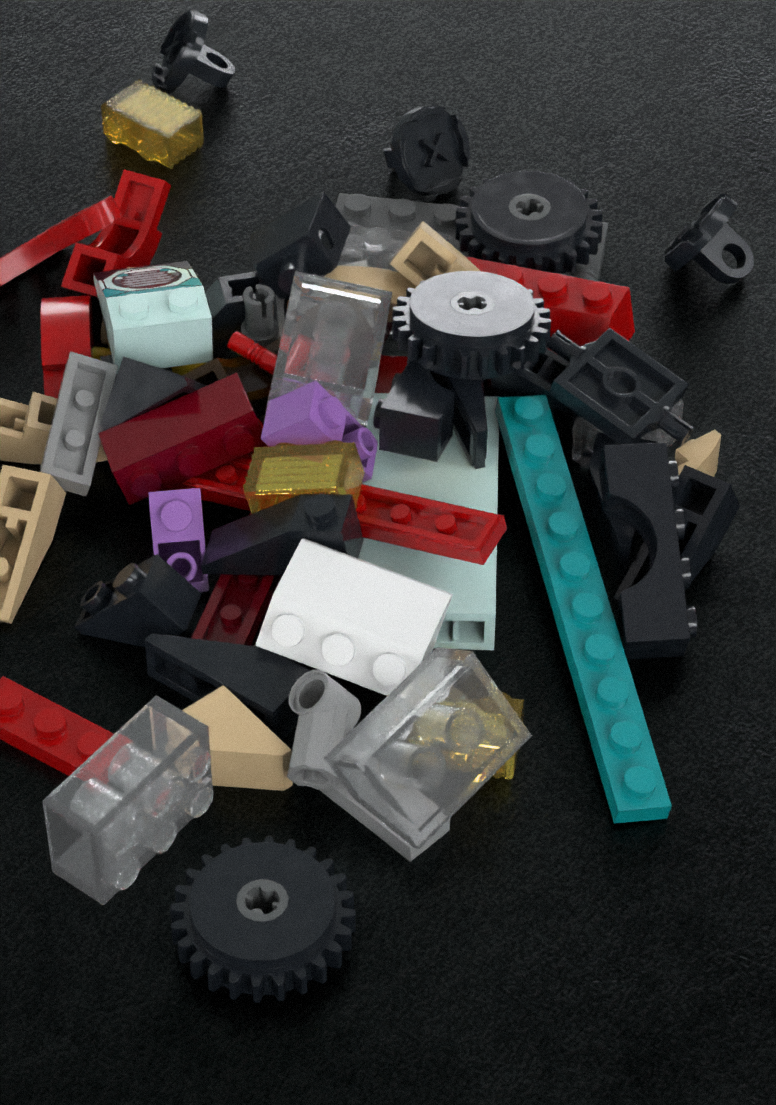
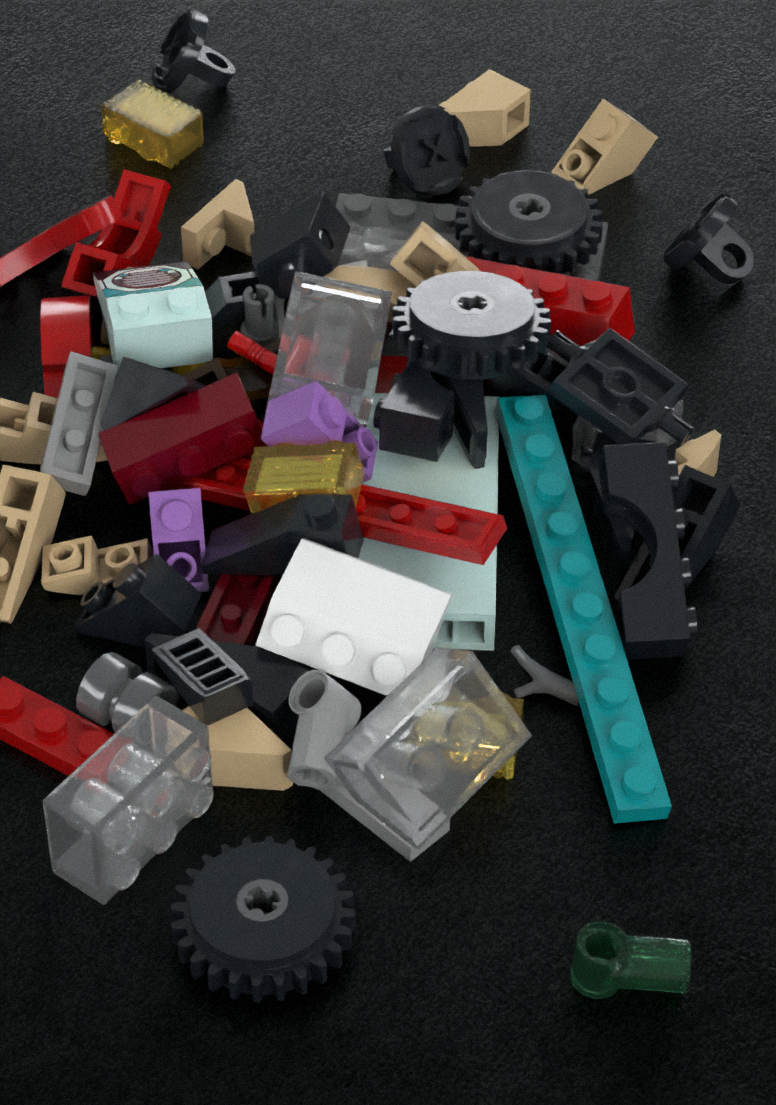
(79, 564): none -> tan slope
(118, 690): none -> dark grey wheel
(210, 703): none -> black slope
(219, 223): none -> tan slope
(491, 109): none -> tan slope
(543, 680): none -> dark grey bar
(605, 149): none -> tan slope
(612, 960): none -> clear green piece

